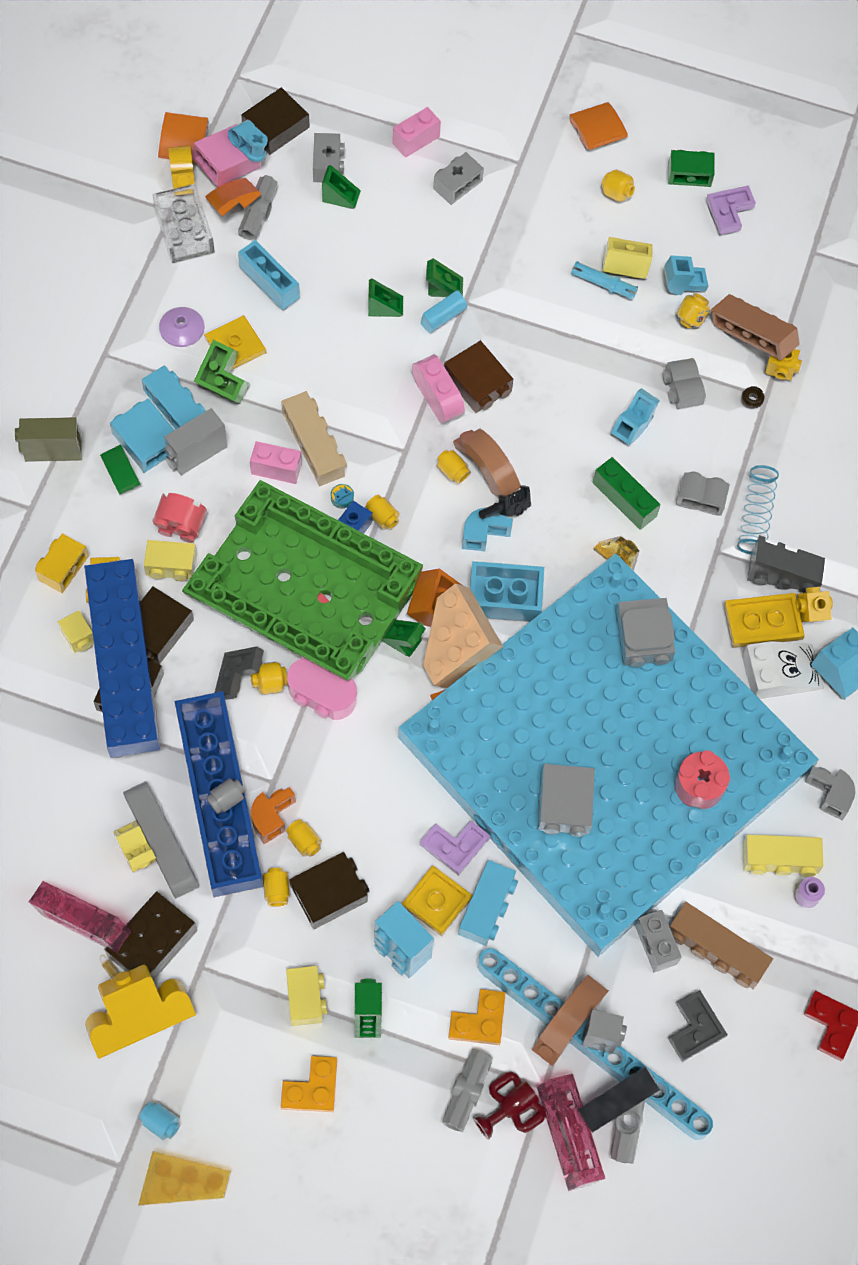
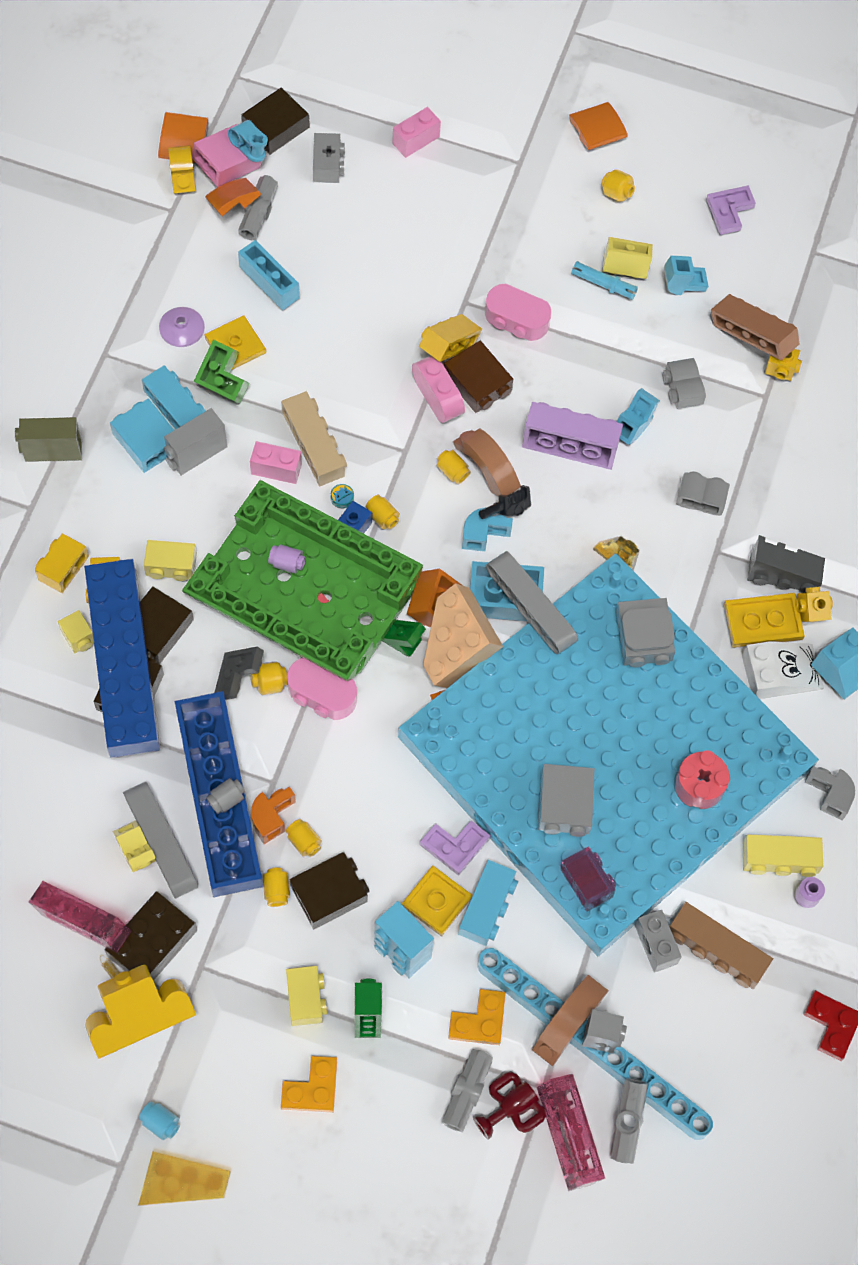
(120, 469): green slope -> none
(179, 516): coral brick -> none
(183, 223): clear brick -> none
(286, 558): none -> lavender brick
(338, 189): green slope -> none
(383, 301): green slope -> none
(442, 279): green slope -> none
(443, 311): medium azure brick -> none
(449, 337): none -> yellow brick
(458, 178): light grey brick -> none
(517, 312): none -> bright pink brick
(532, 602): none -> light grey beam
(572, 435): none -> lavender brick
(588, 878): none -> clear pink brick
(619, 1099): black tile -> none
(626, 493): green brick -> none
(691, 168): green brick -> none
(693, 310): yellow head -> none
(703, 1029): dark grey plate -> none
(755, 392): dark brown plate -> none
(763, 480): medium azure piece -> none

